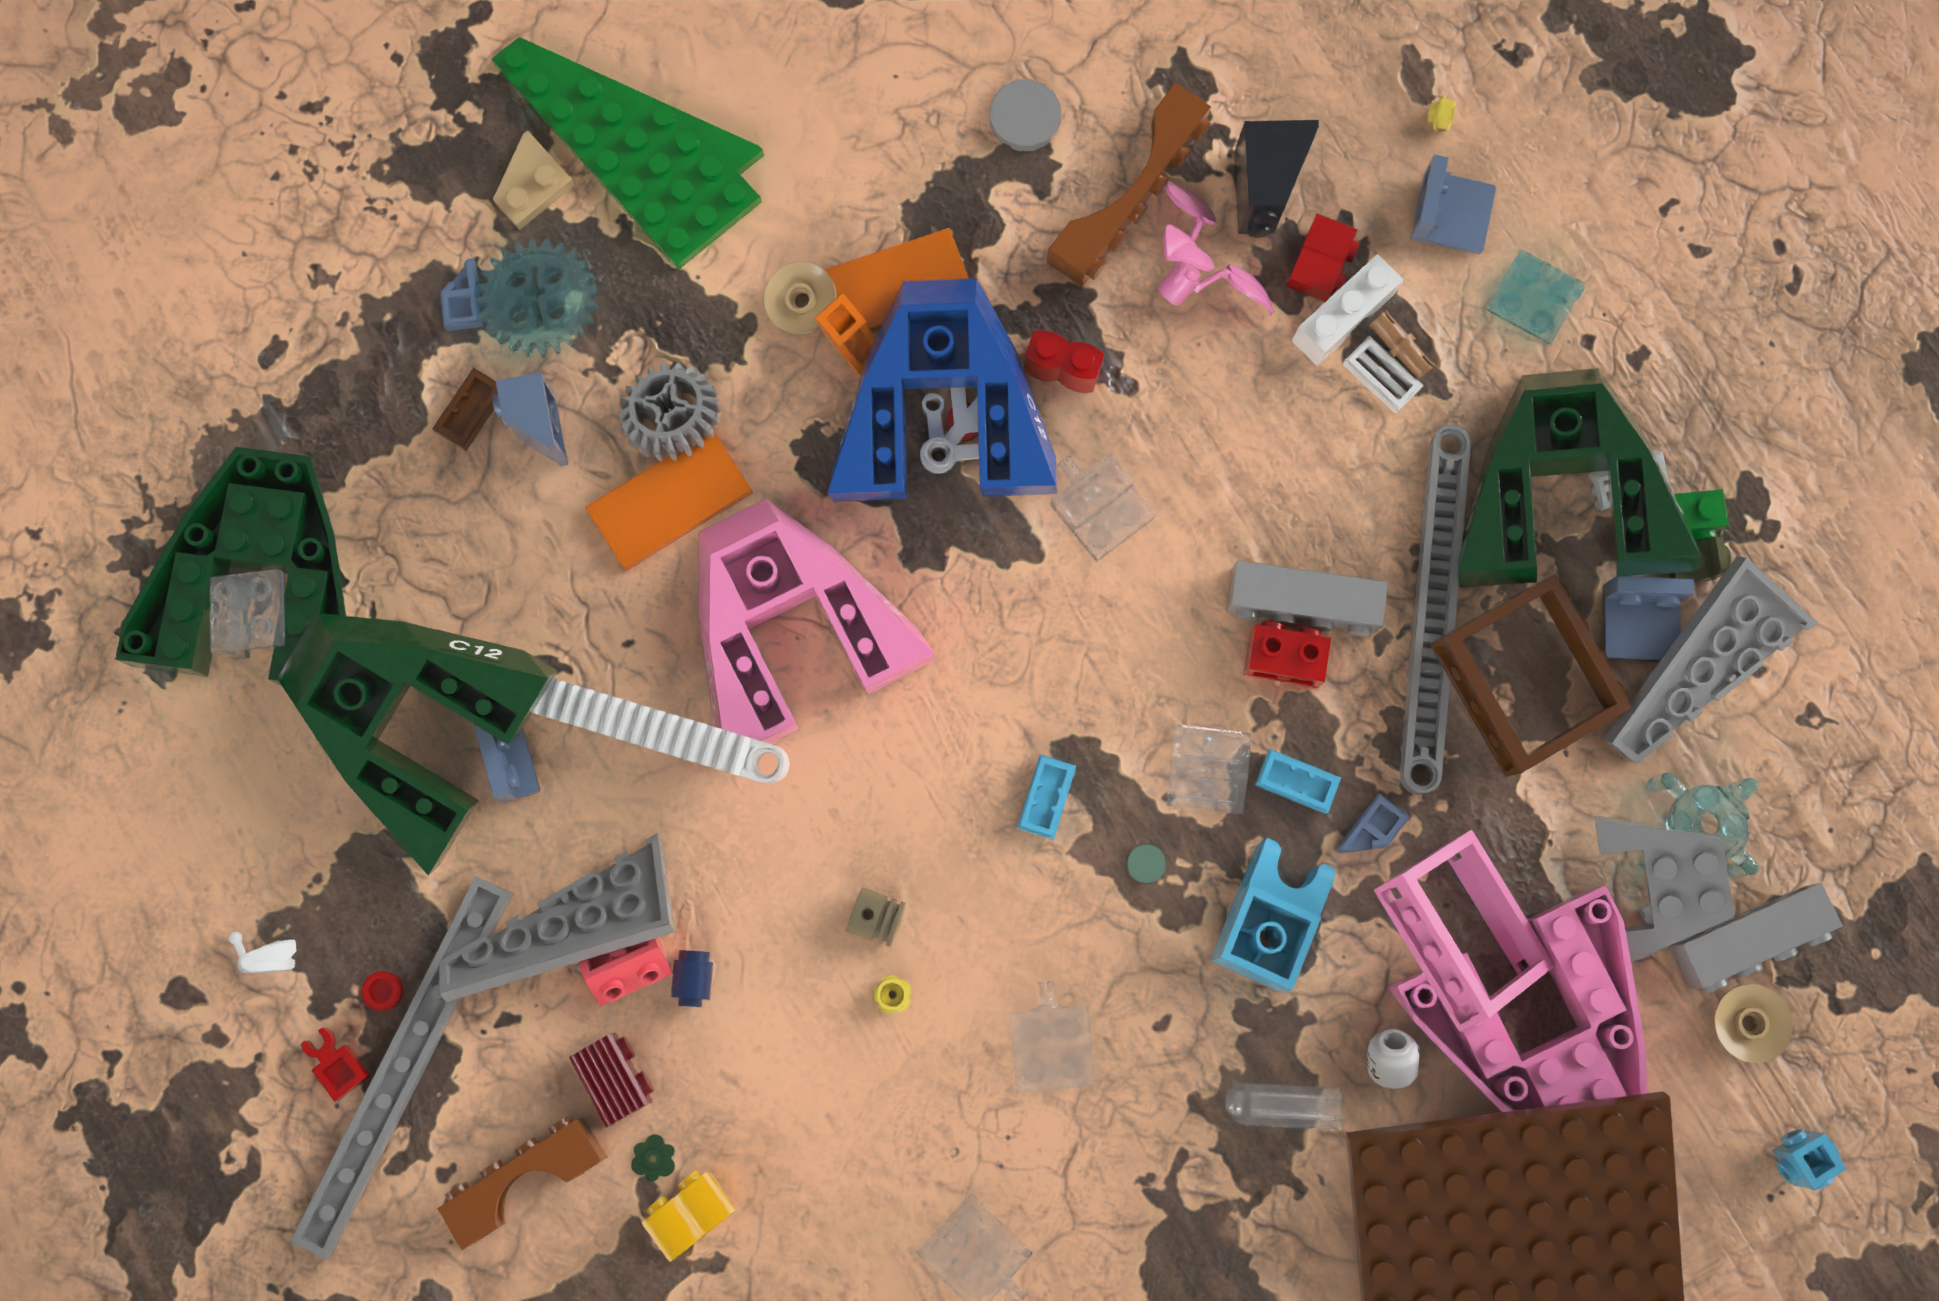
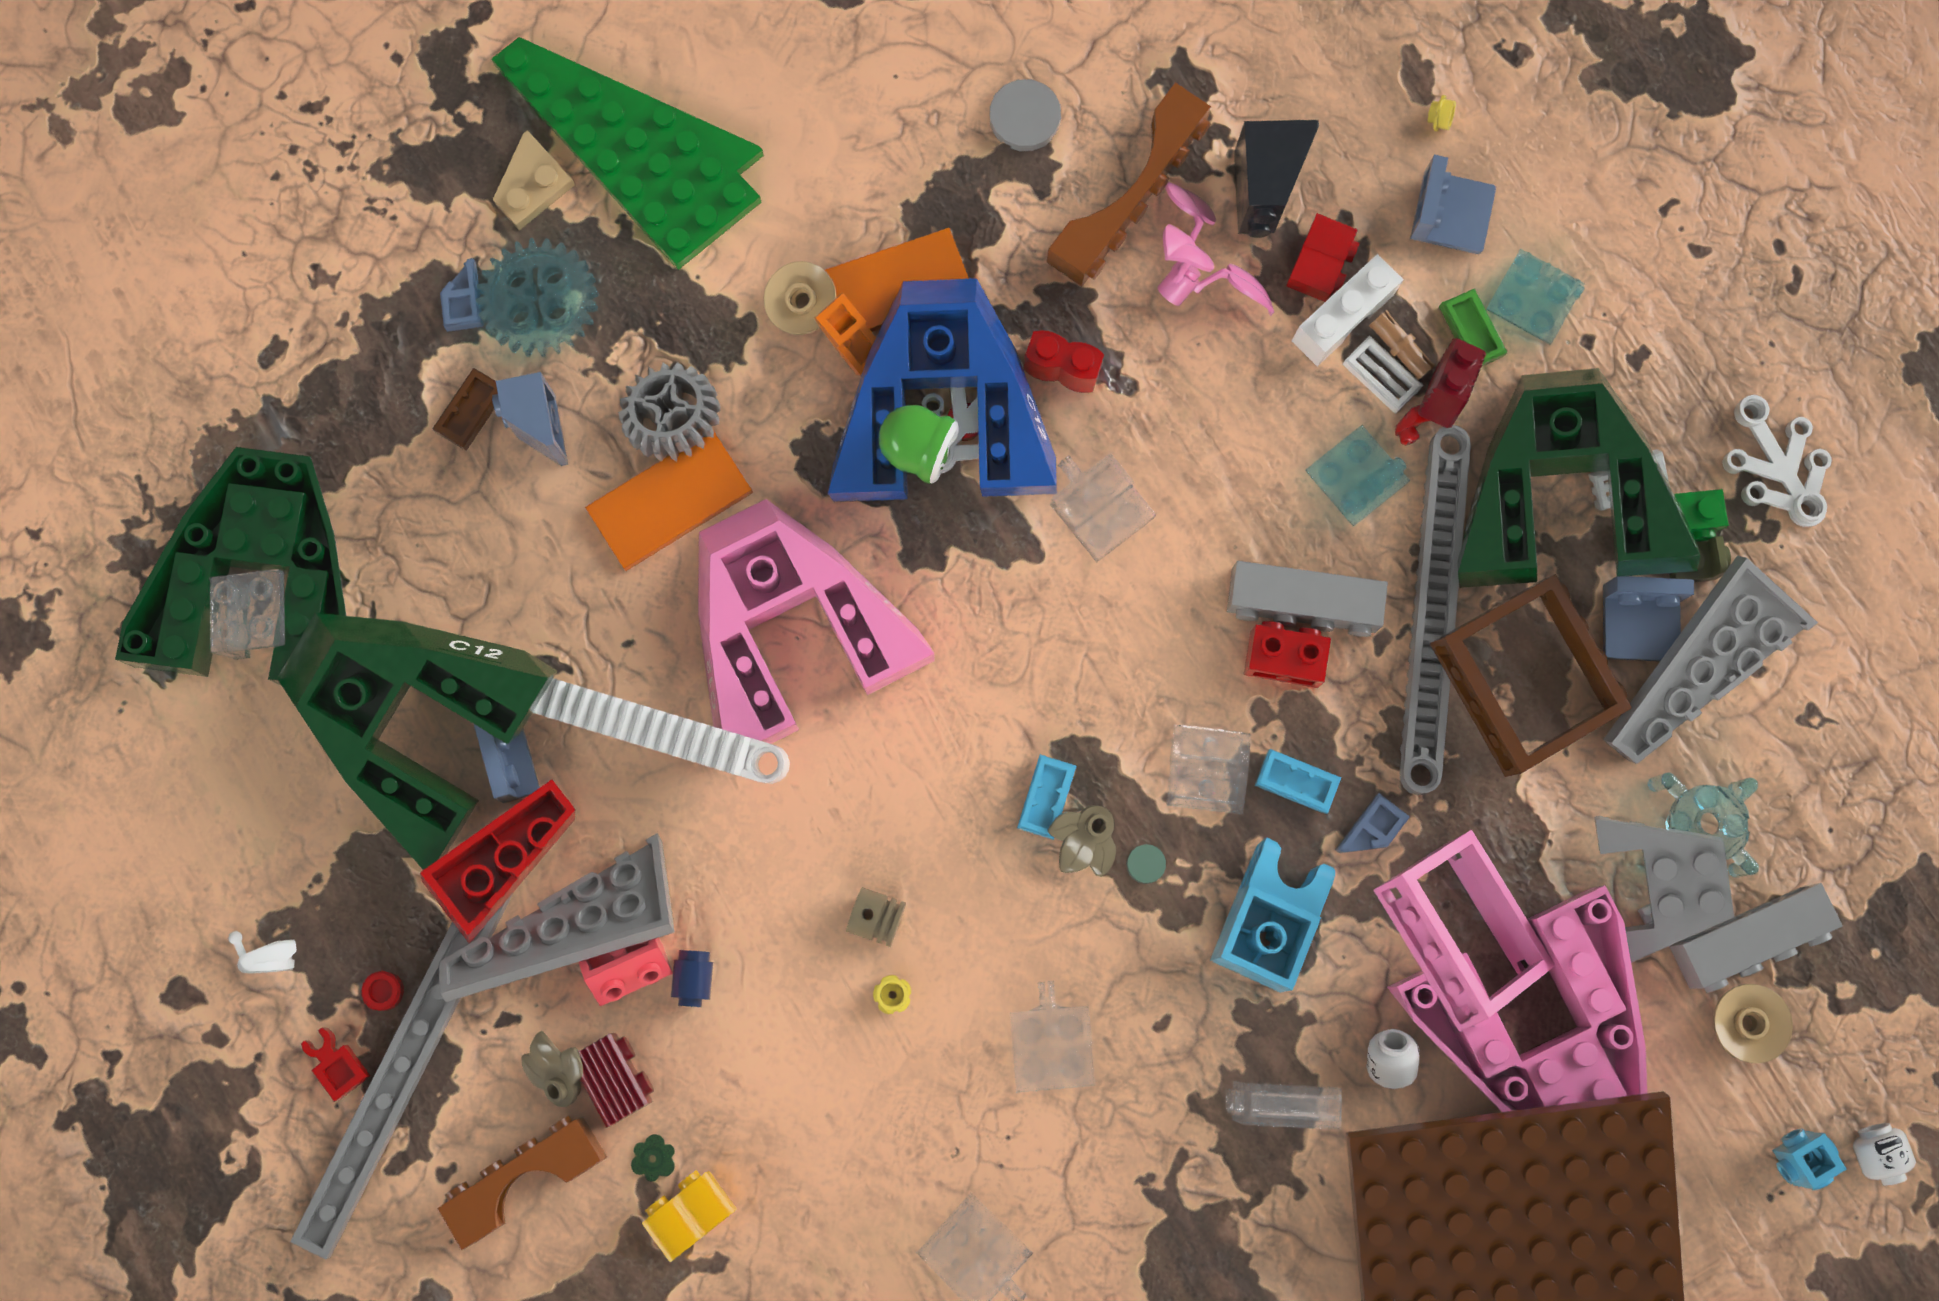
(493, 862): none -> red wedge
(553, 1071): none -> dark tan plate
(917, 441): none -> bright green piece
(1081, 844): none -> dark tan plate
(1358, 475): none -> clear light blue hinge
(1407, 426): none -> red arm
(1452, 383): none -> dark red brick
(1472, 324): none -> bright green tile
(1781, 466): none -> white plant
(1884, 1153): none -> white head

